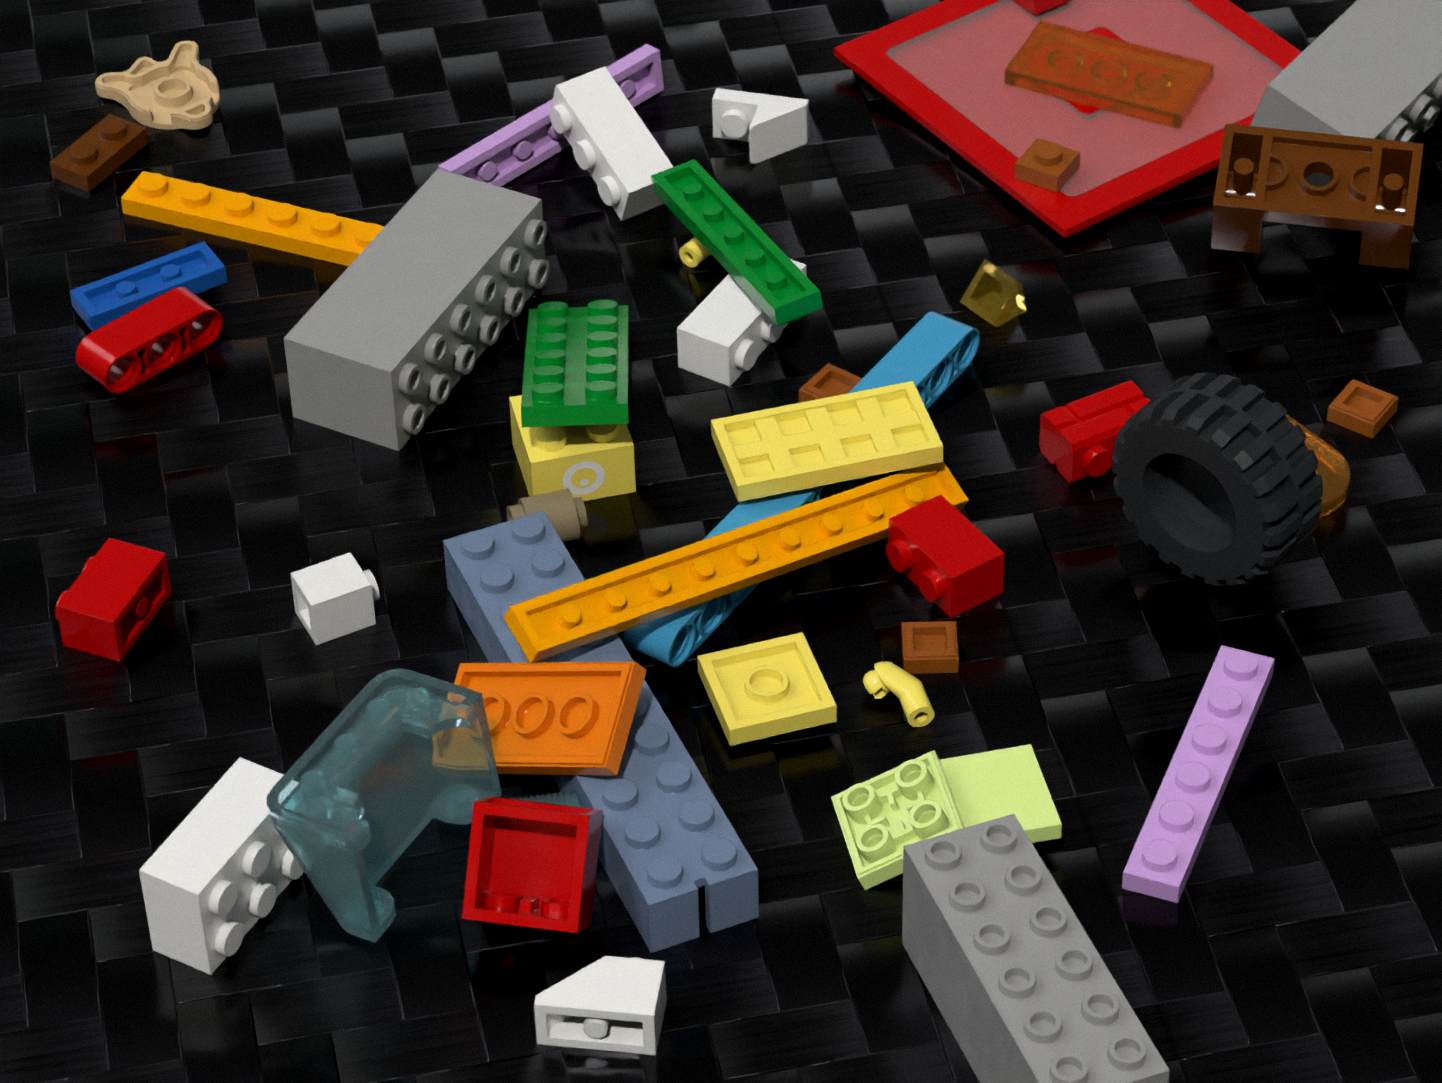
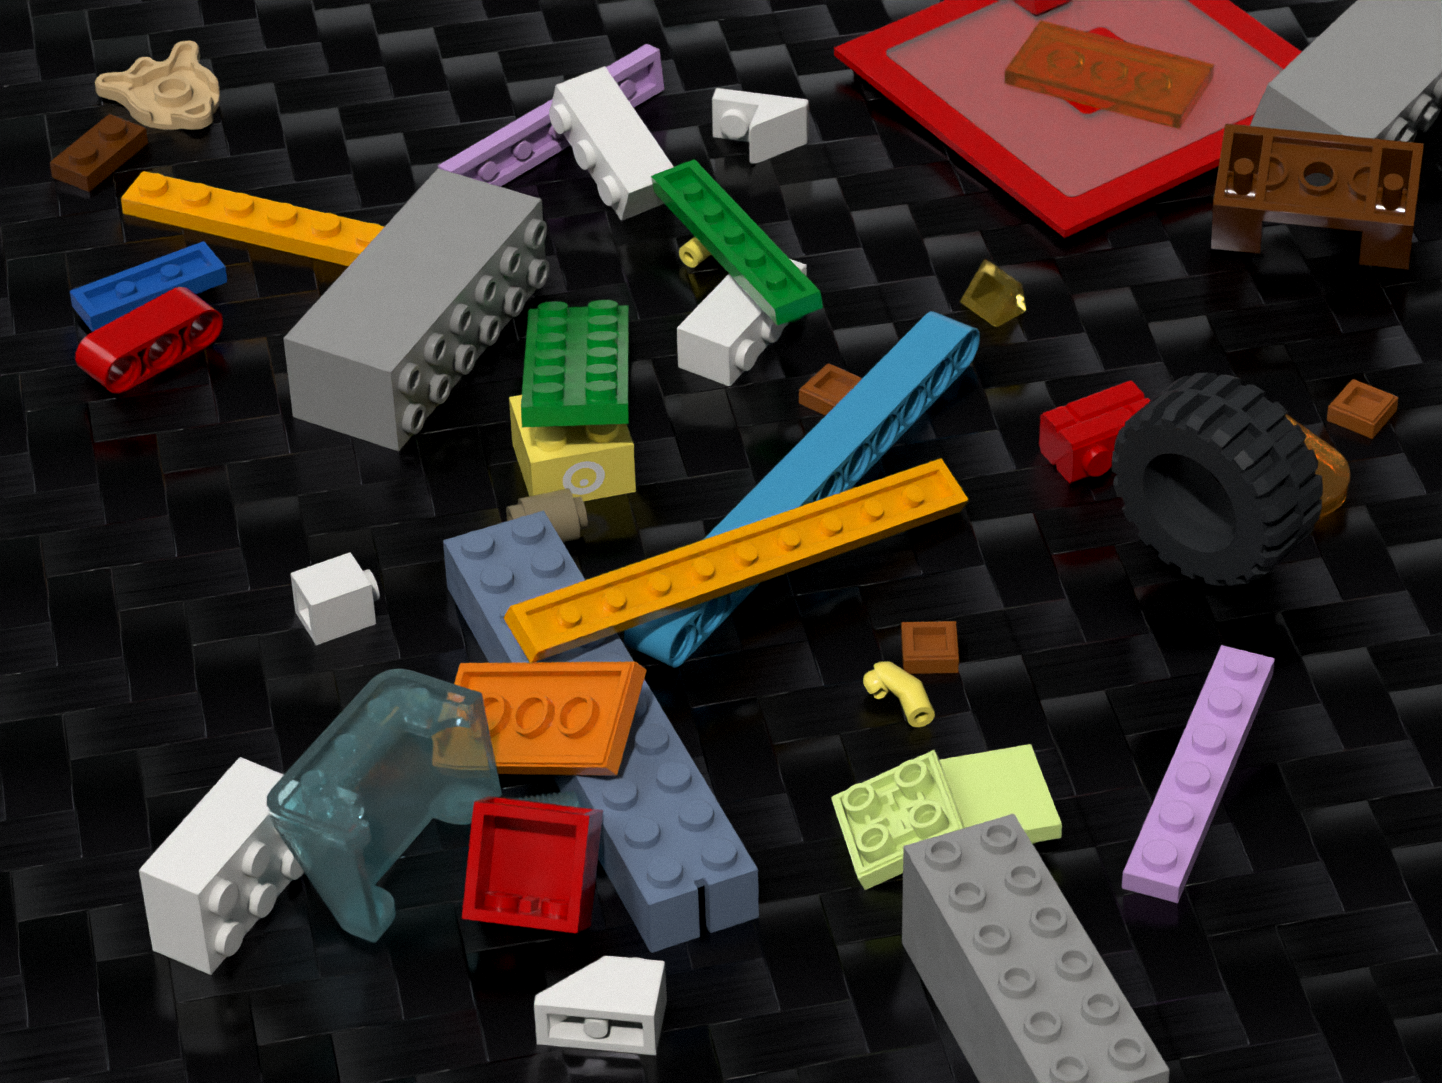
(113, 599): red brick -> none
(766, 688): light yellow plate -> none
(826, 441): light yellow plate -> none
(945, 556): red brick -> none
(1047, 165): dark orange plate -> none

